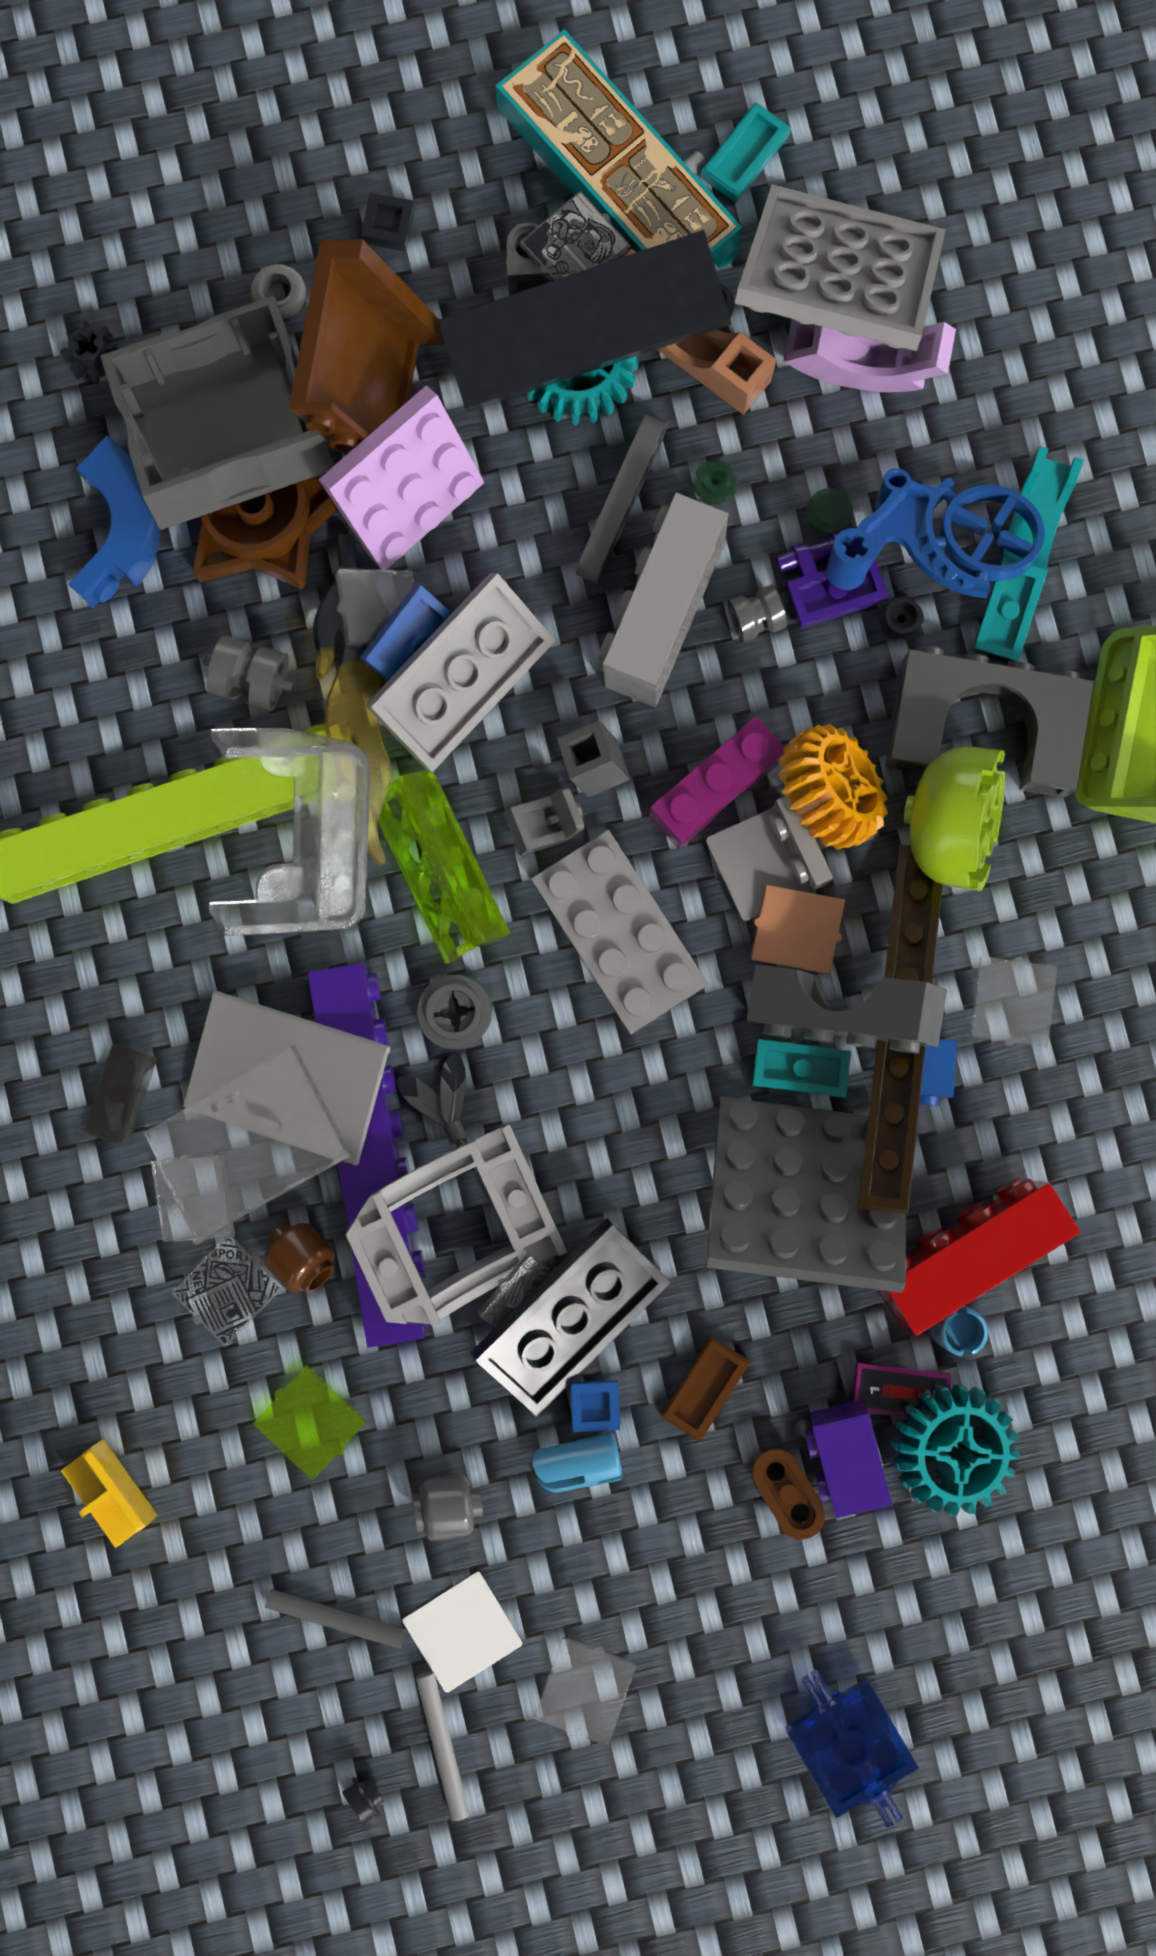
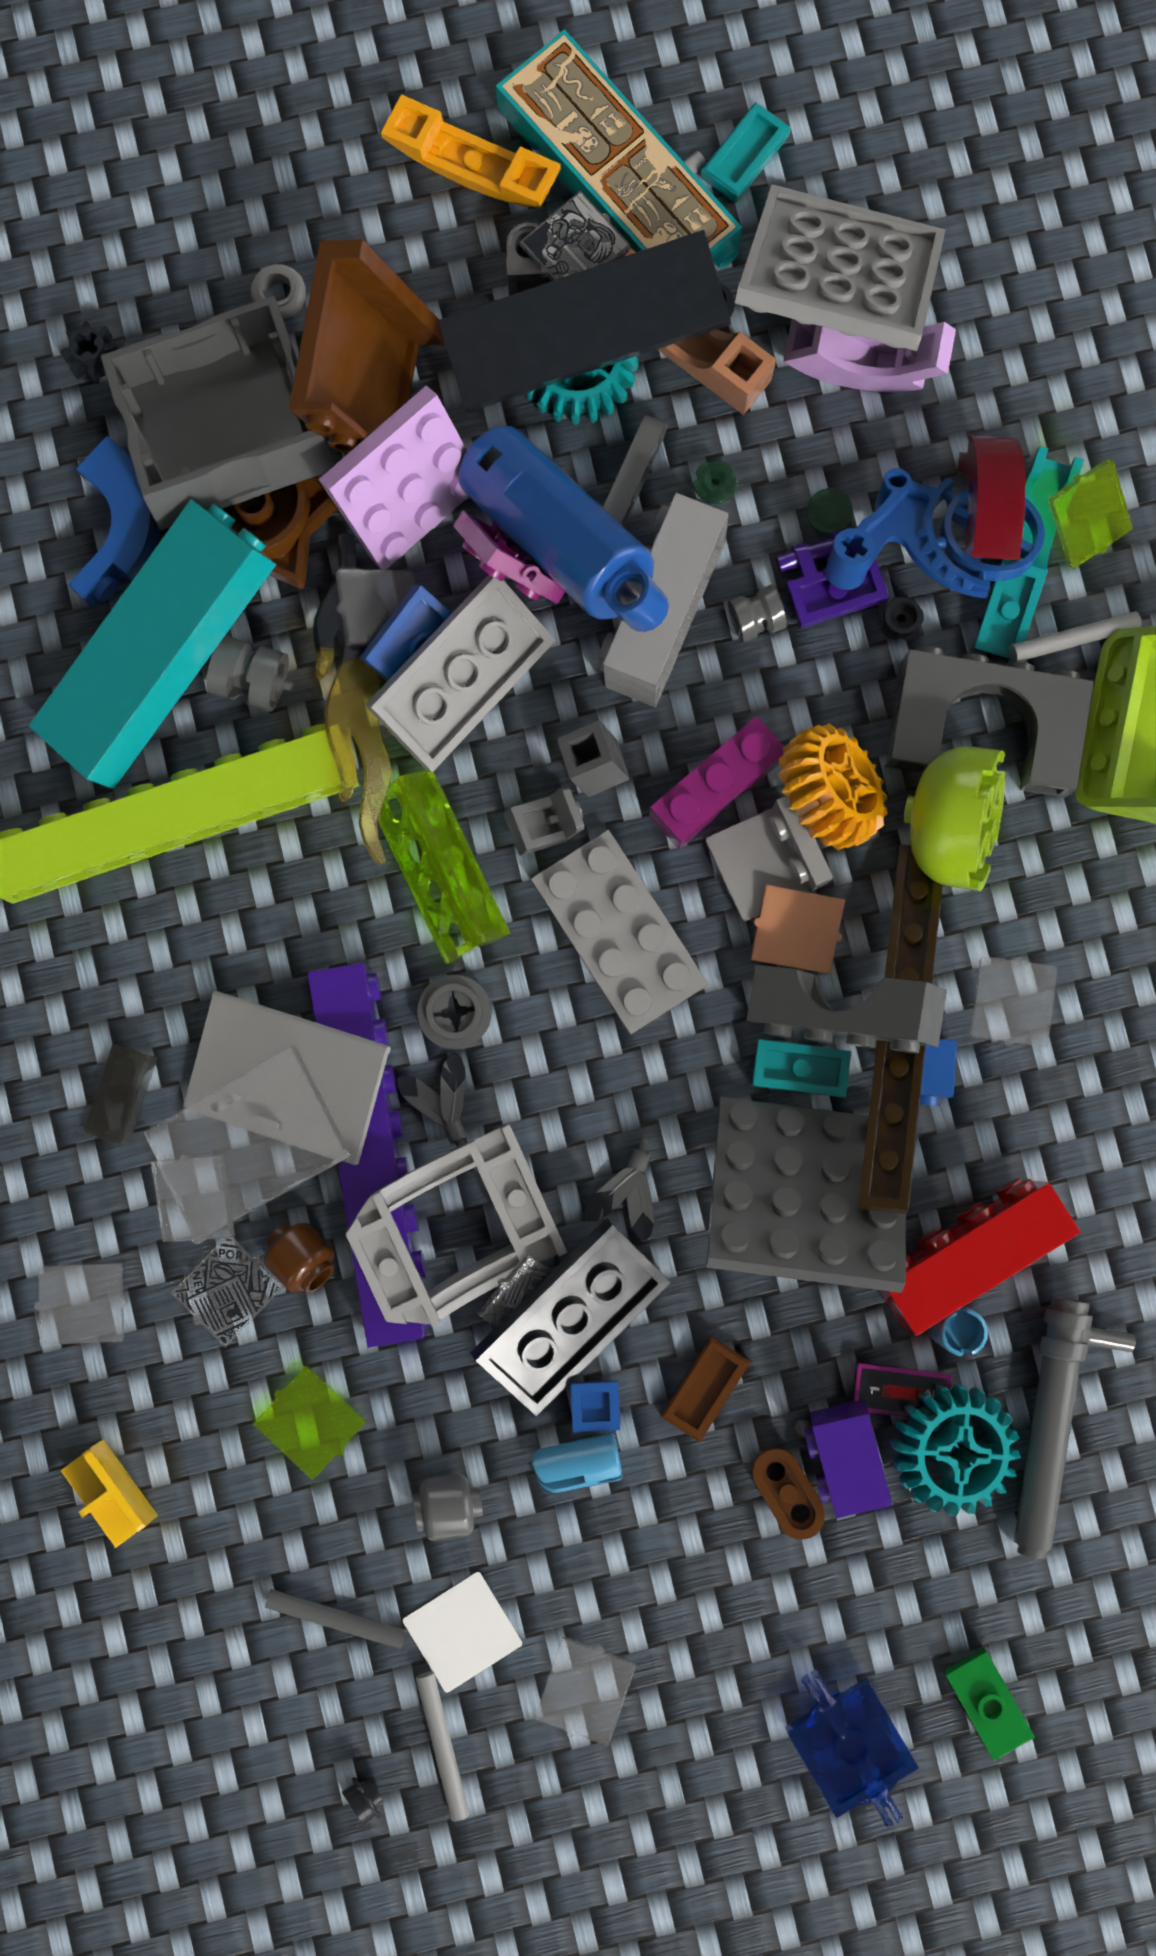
(81, 1303): none -> clear piece
(153, 643): none -> teal brick
(330, 834): clear windscreen -> none
(388, 221): black plate -> none
(468, 159): none -> light orange slope
(505, 558): none -> magenta plate
(563, 530): none -> blue piece
(628, 1183): none -> dark grey piece
(989, 1704): none -> green plate
(995, 496): none -> dark red arch
(1063, 1351): none -> dark grey cylinder
(1072, 637): none -> light grey bar
(1090, 513): none -> clear neon green piece

